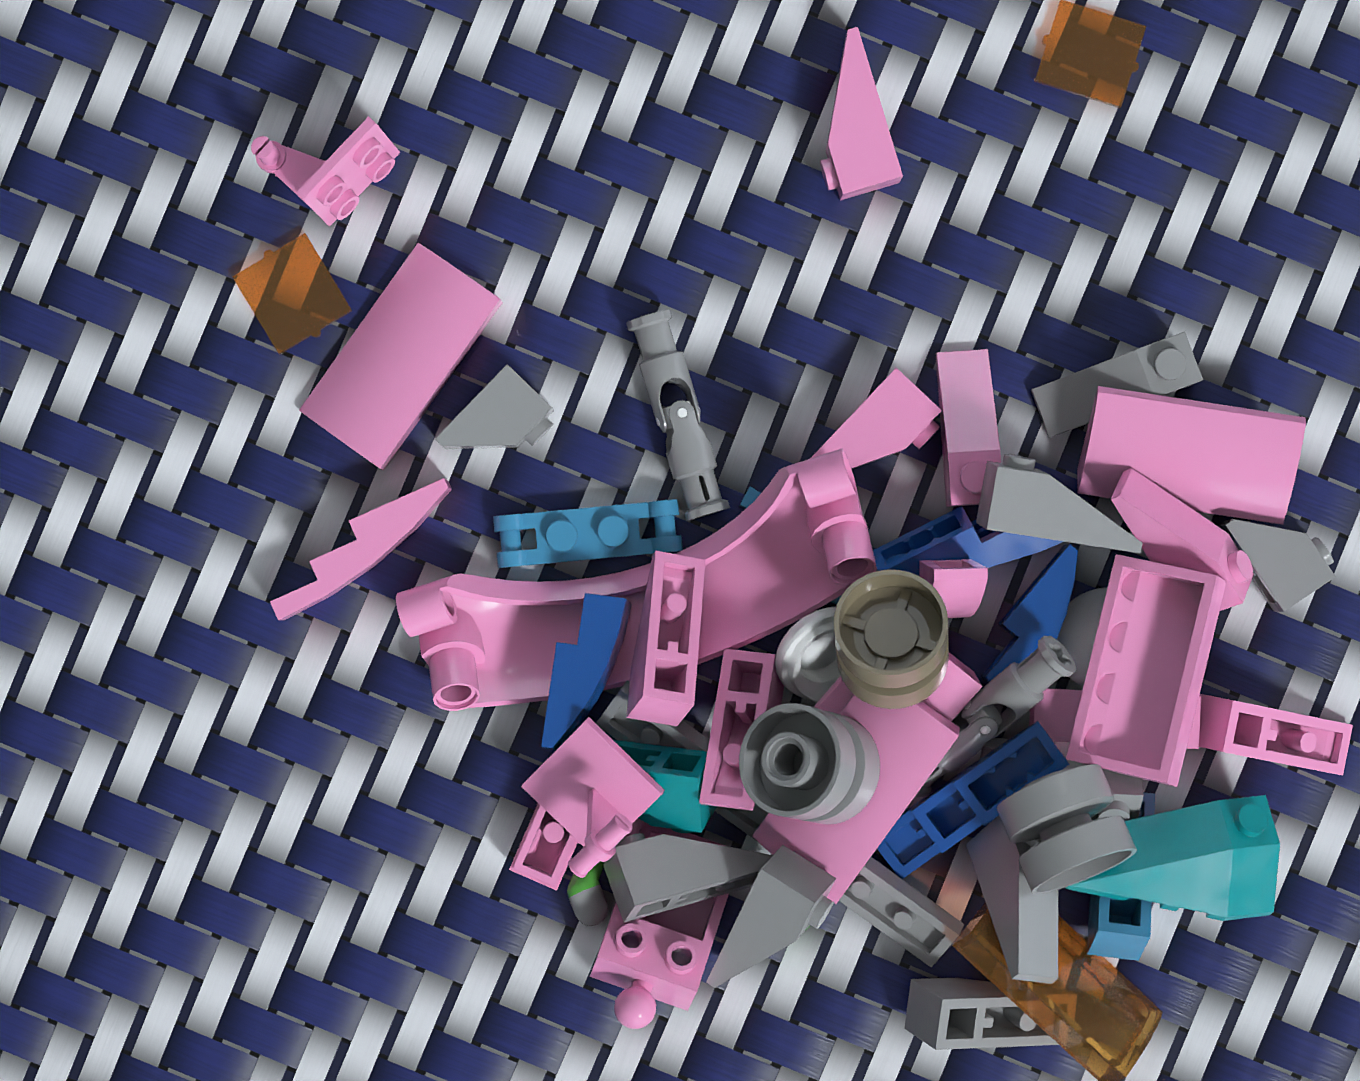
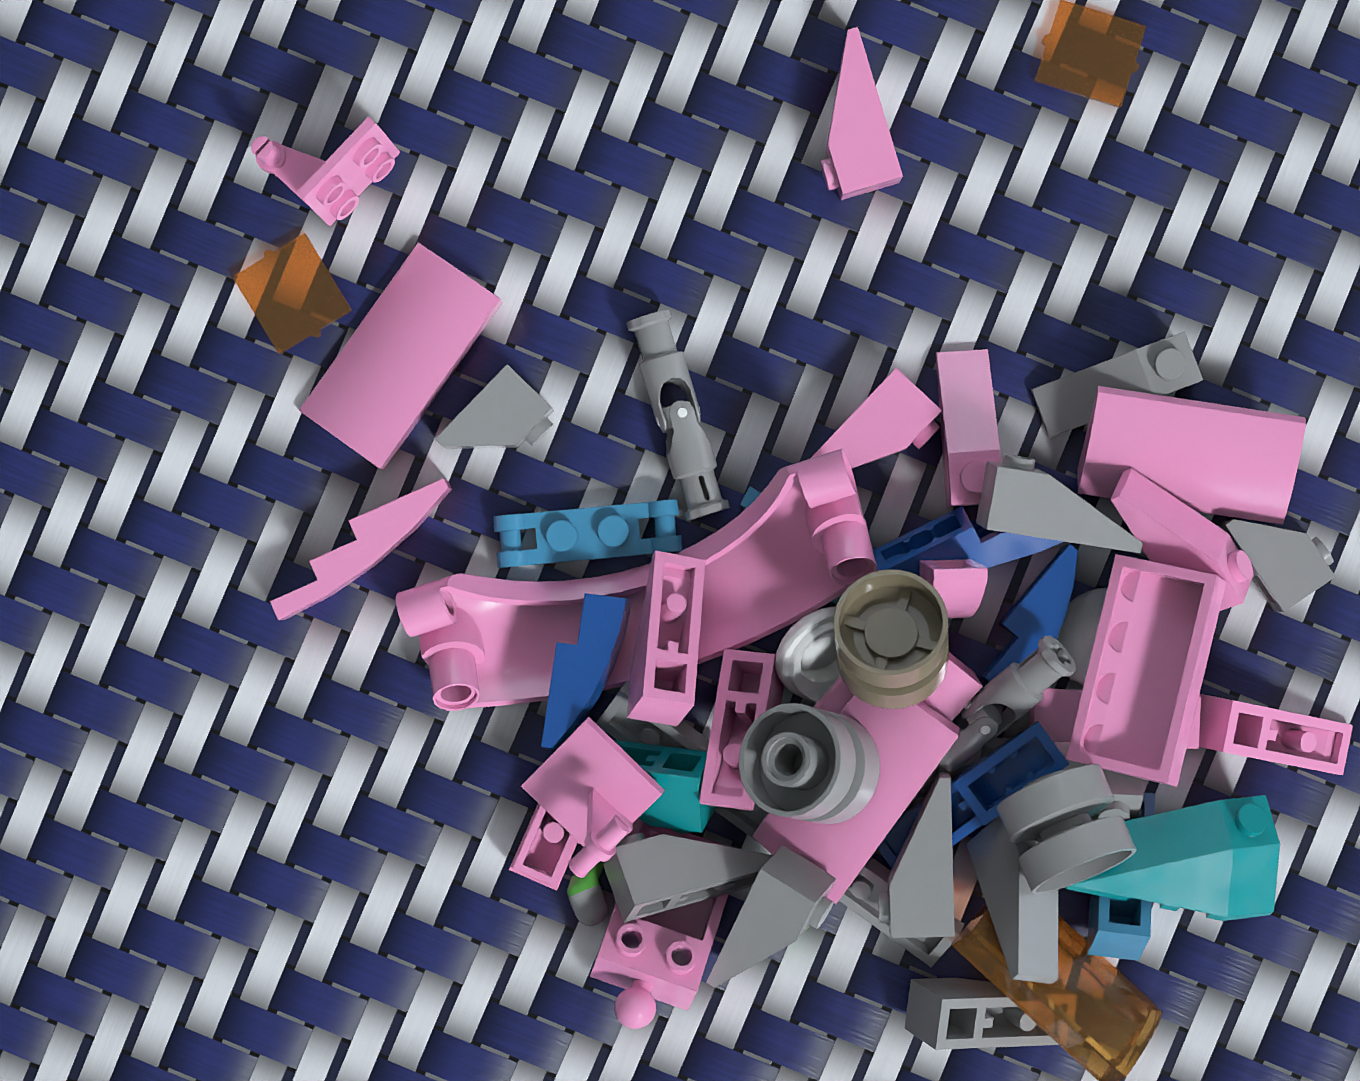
(922, 877): none -> light grey slope

